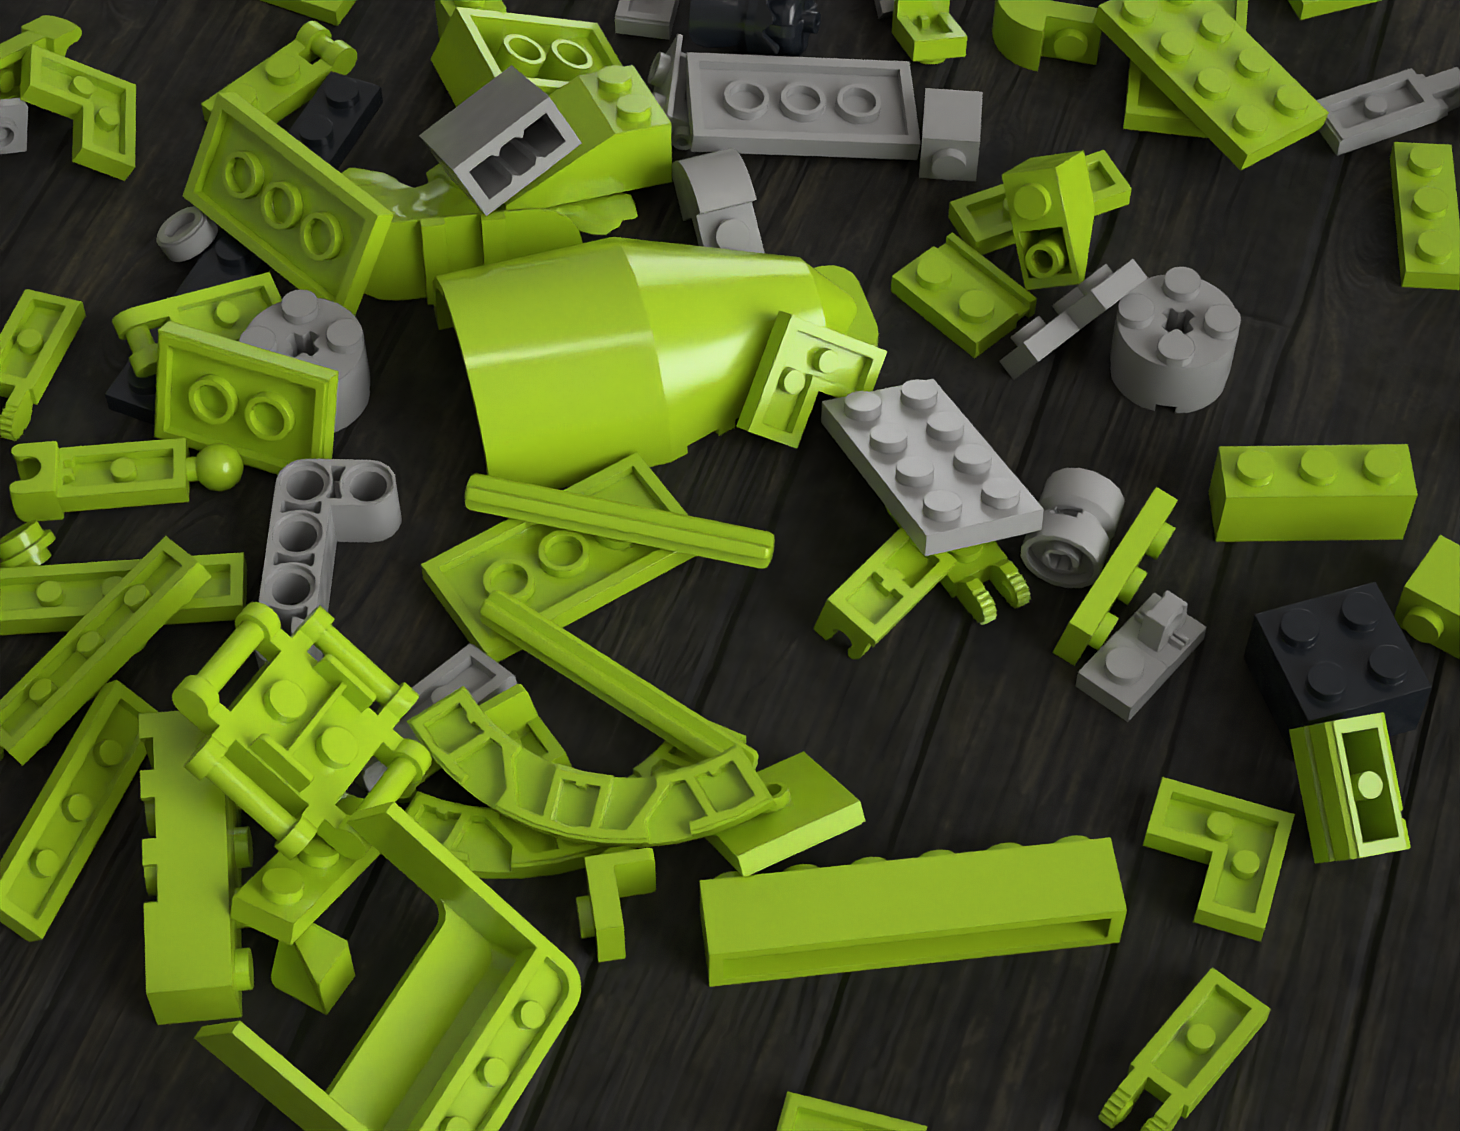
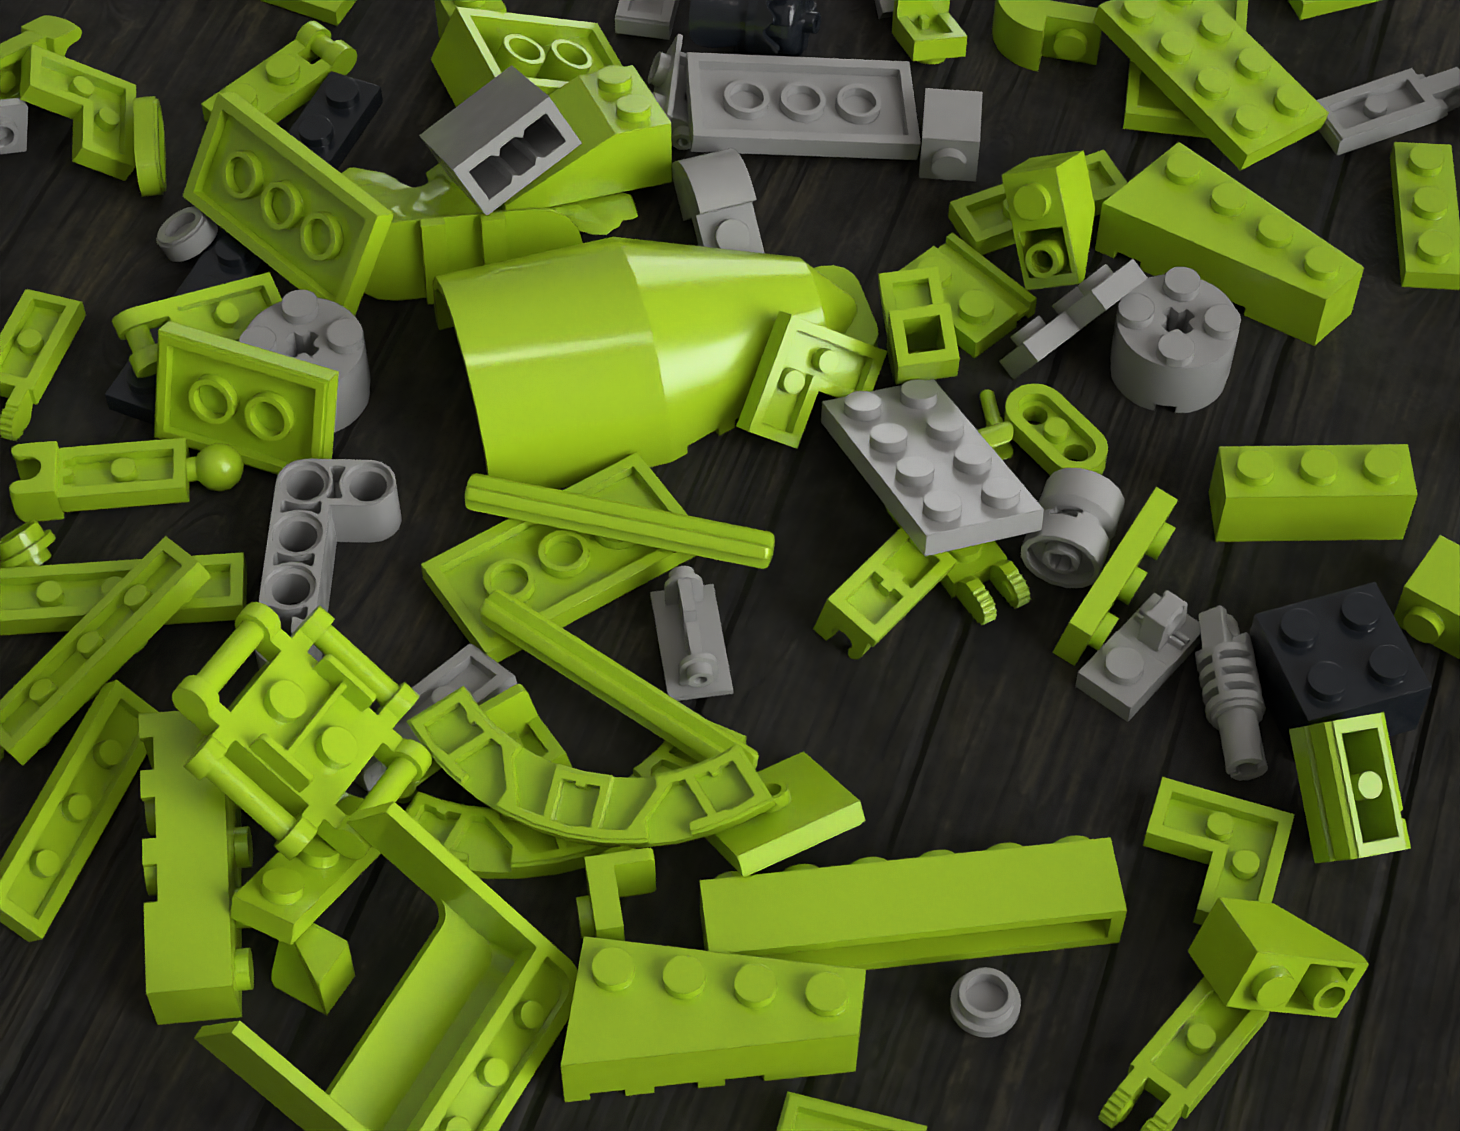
(149, 146): none -> lime tile
(690, 637): none -> light grey hinge
(704, 1017): none -> lime wedge
(918, 325): none -> lime brick
(985, 1002): none -> light grey plate
(997, 432): none -> lime hand
(1062, 431): none -> lime plate
(1232, 692): none -> light grey hinge
(1259, 257): none -> lime wedge
(1273, 960): none -> lime slope

